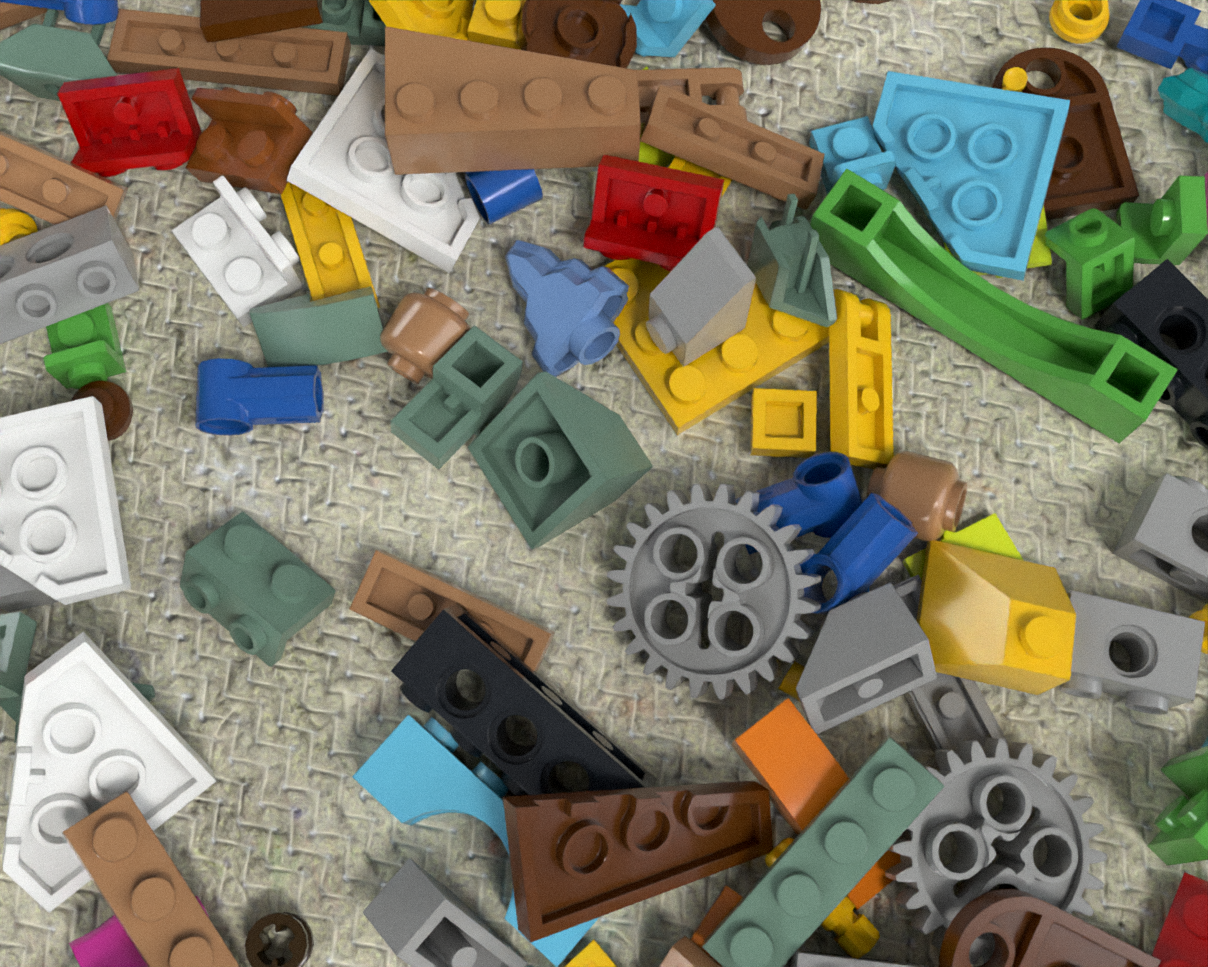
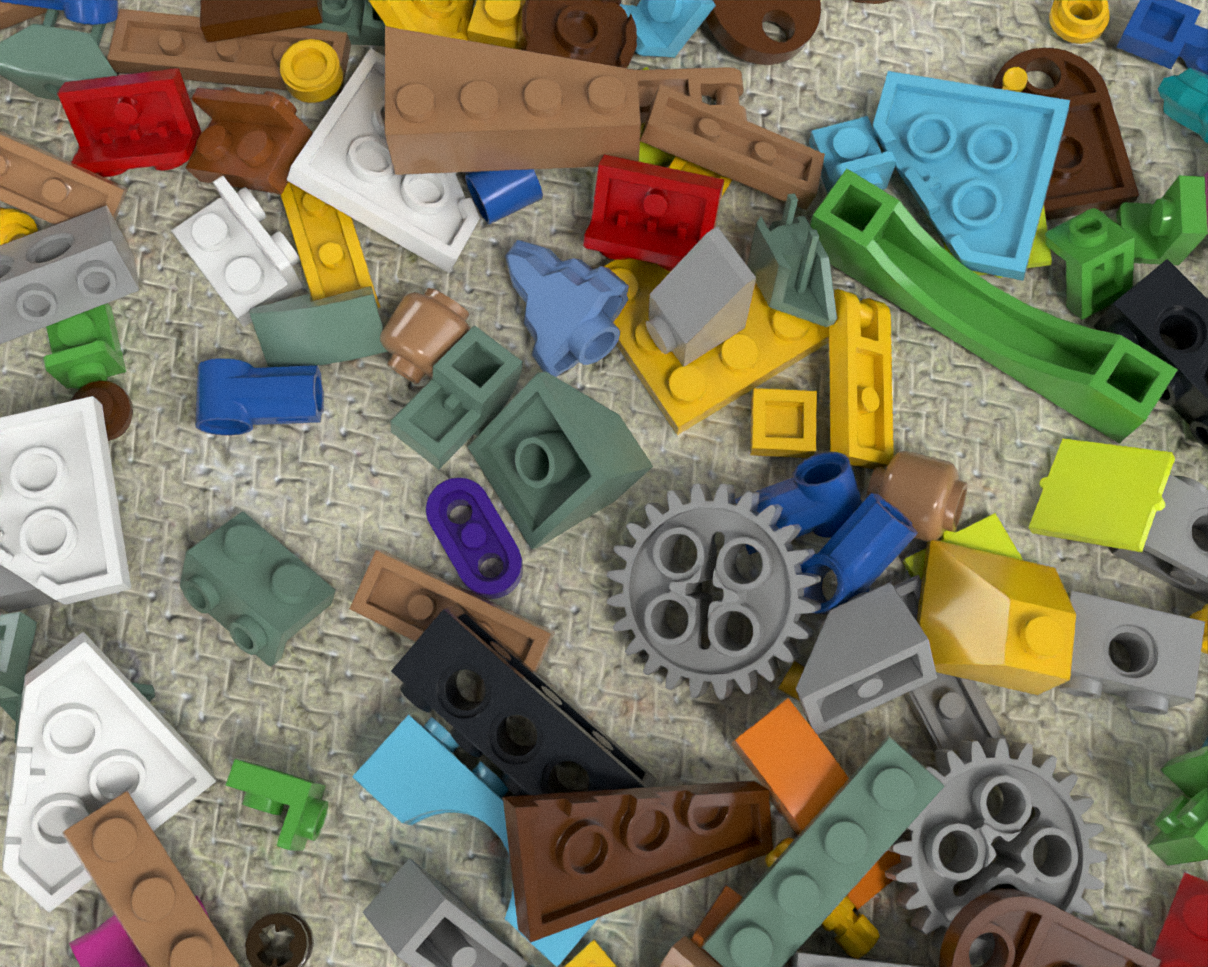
(271, 790): none -> bright green bracket
(311, 71): none -> yellow tile
(477, 539): none -> dark purple plate
(1102, 494): none -> neon yellow piece

